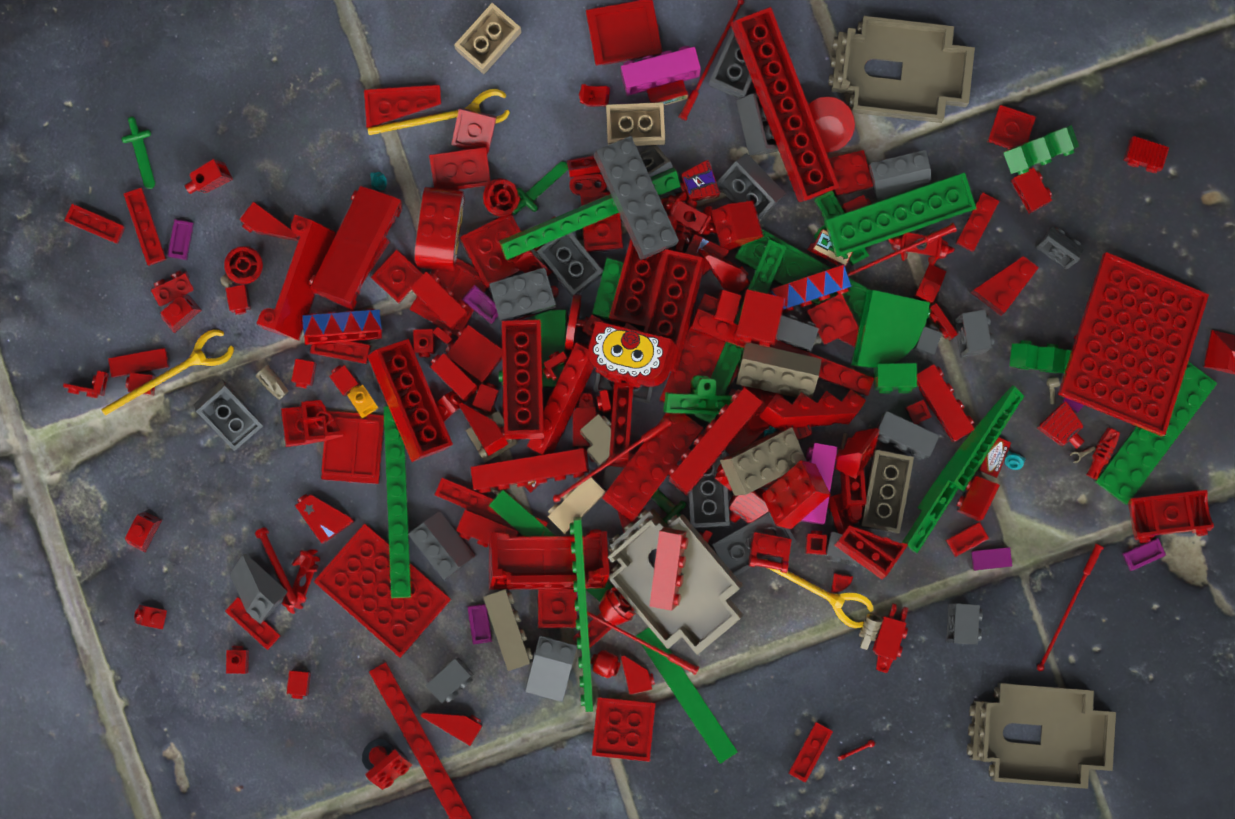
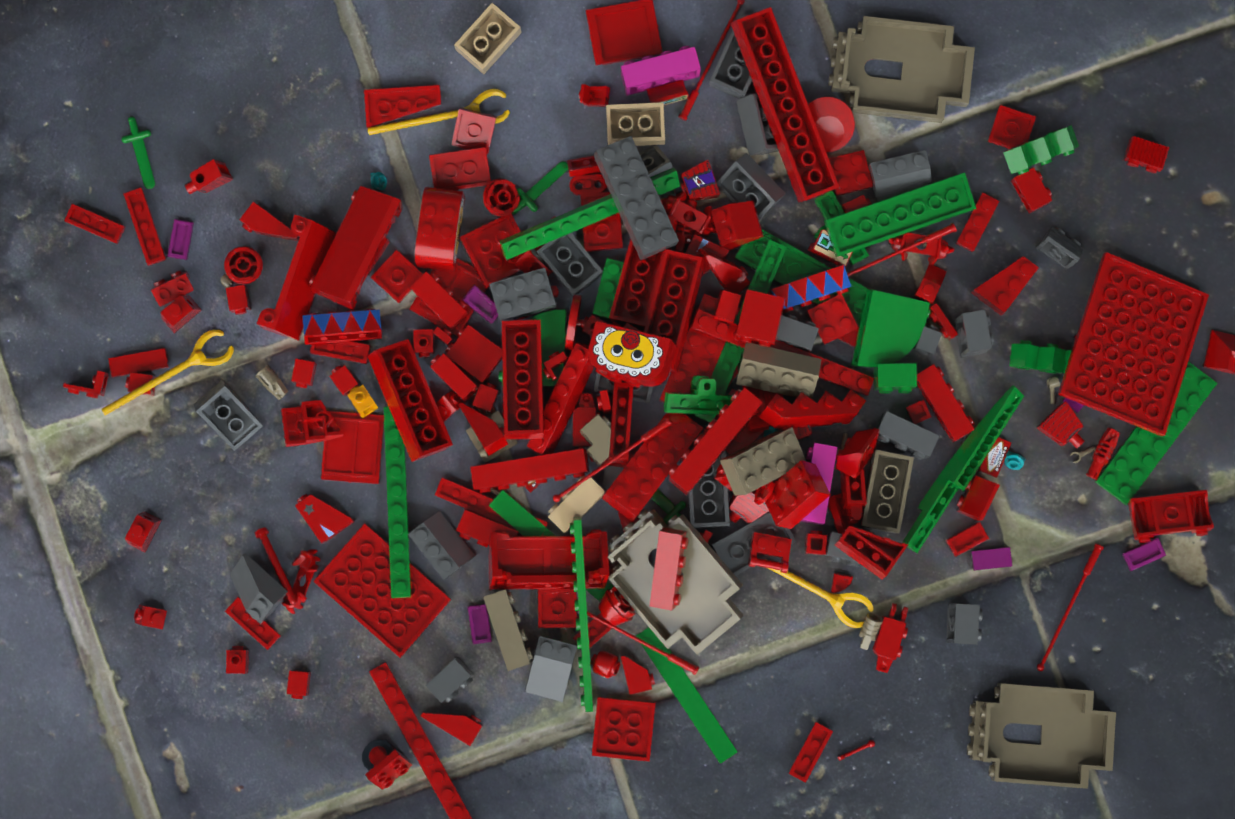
(764, 493): none -> red tile

